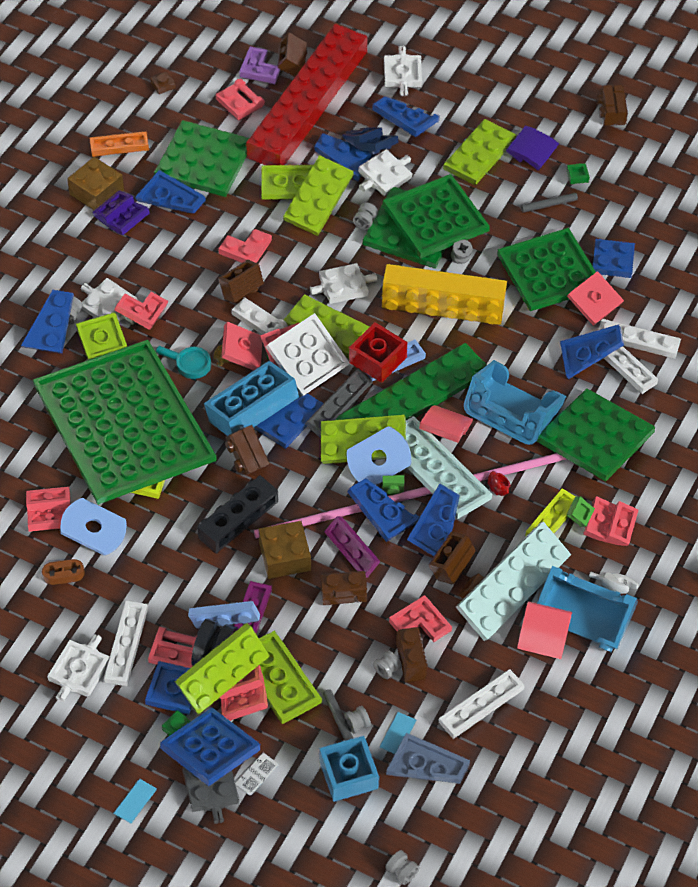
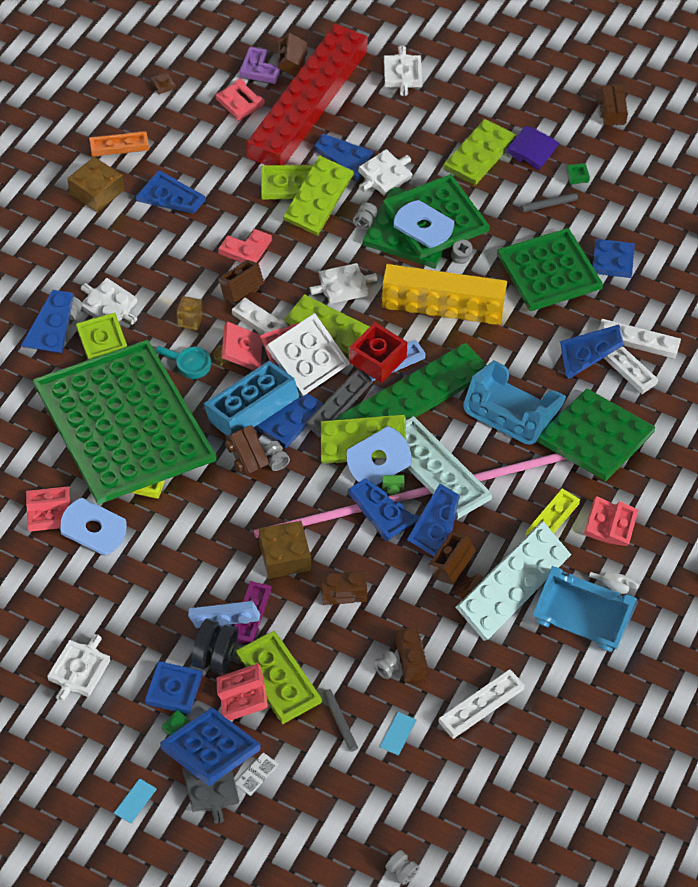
(63, 571): dark orange beam -> none
(121, 212): dark purple slope -> none
(126, 643): white plate -> none
(142, 313): coral plate -> none
(171, 652): coral plate -> none
(189, 312): none -> clear yellow brick
(204, 158): green plate -> none
(217, 537): black brick -> none
(222, 668): lime plate -> none
(275, 455): none -> light grey wheel
(348, 768): dark azure brick -> none
(352, 546): magenta plate -> none
(357, 719): light grey wheel -> none
(370, 139): dark blue plate -> none
(406, 118): blue wing -> none
(424, 615): coral plate -> none
(427, 761): sand blue wing -> none
(436, 234): none -> light blue piece
(445, 423): coral slope -> none
(498, 483): red piece -> none
(544, 630): coral slope -> none
(580, 511): bright green plate -> none
(595, 298): coral plate -> none

